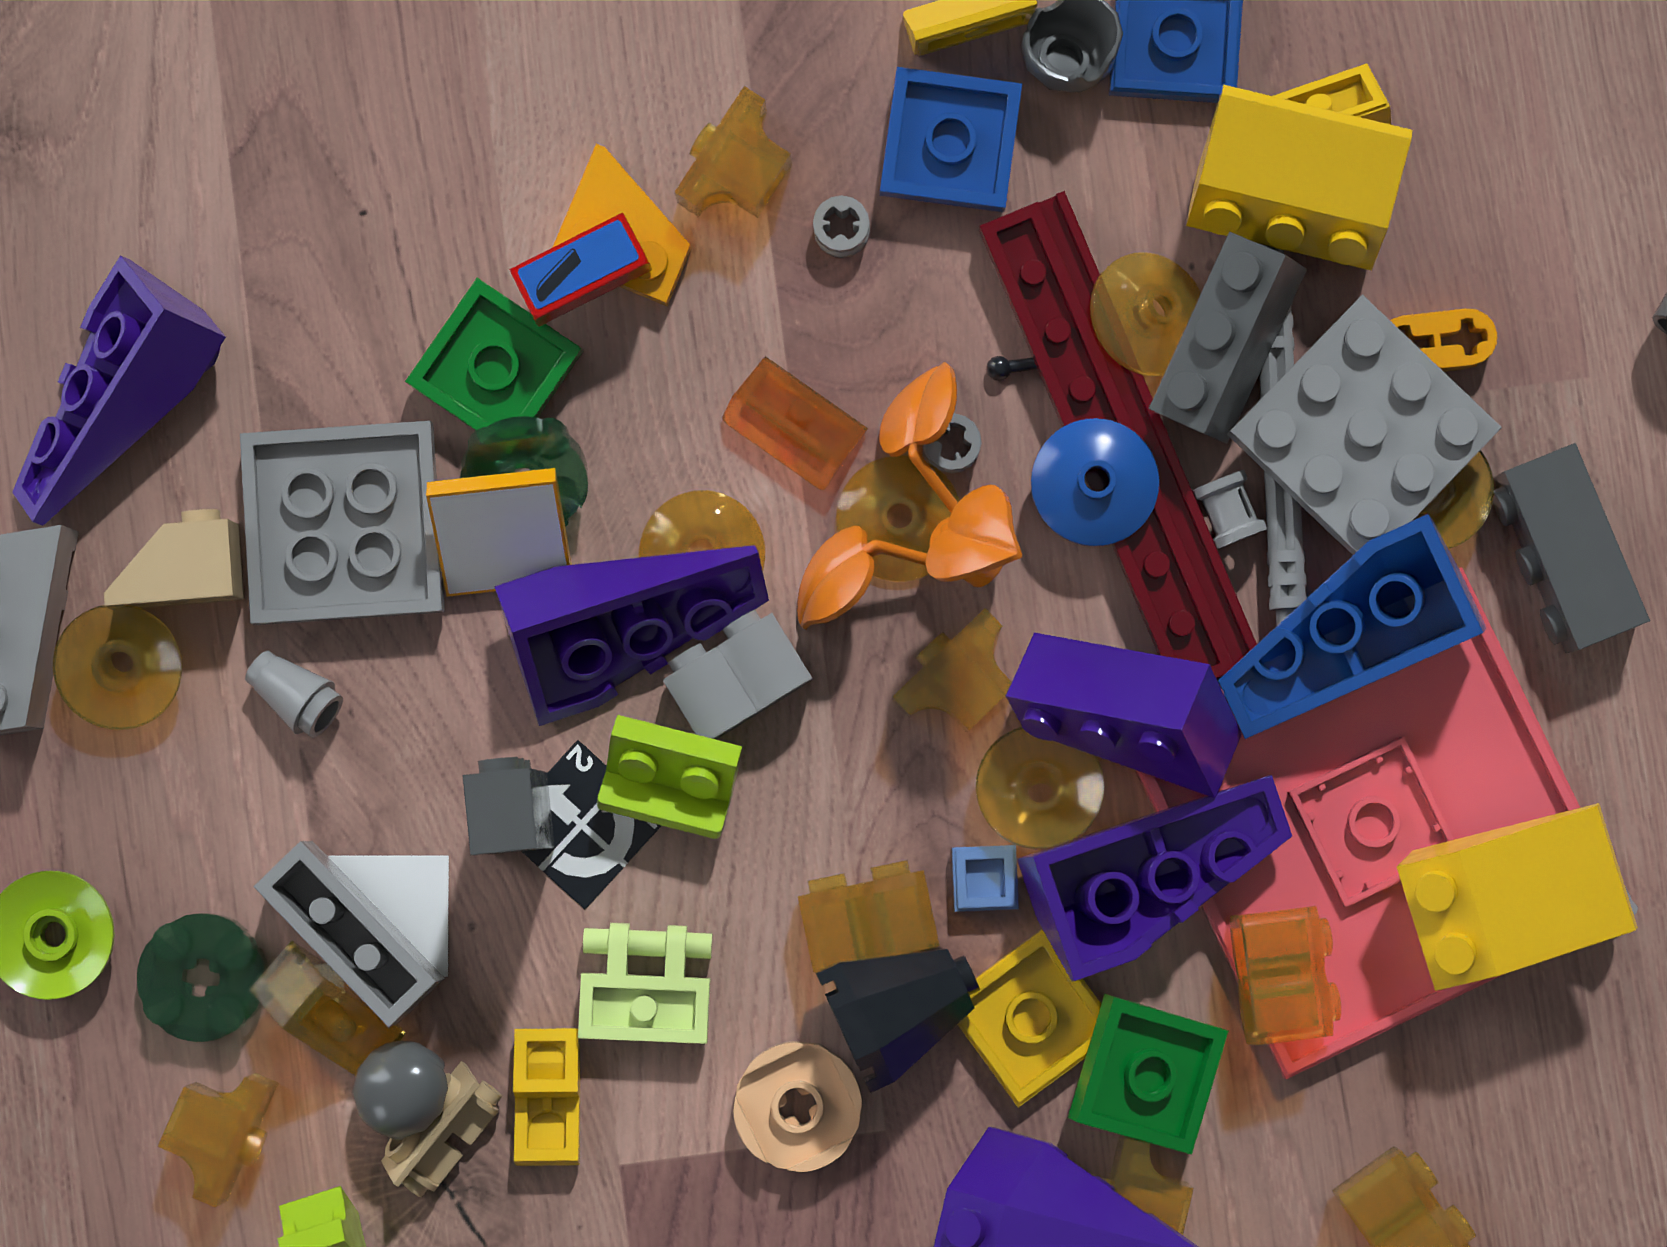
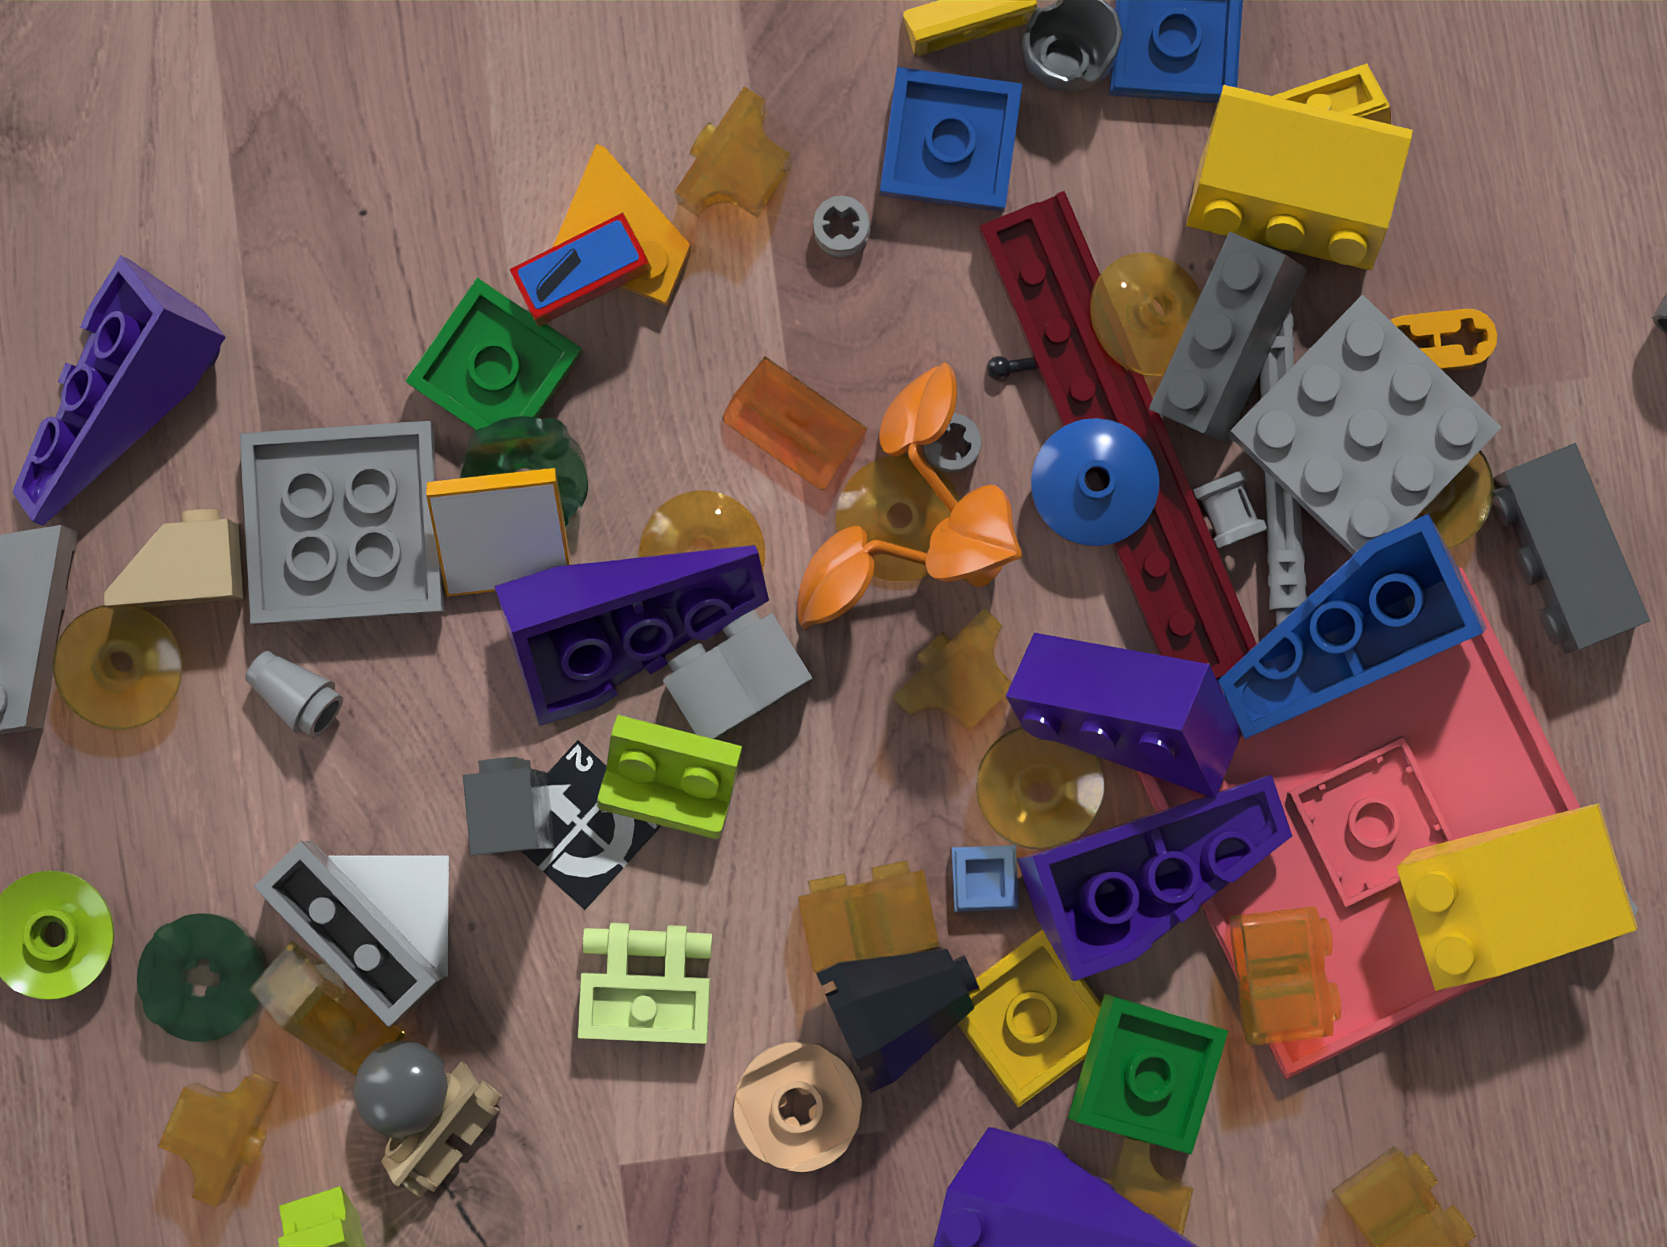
(546, 1097): yellow slope -> none

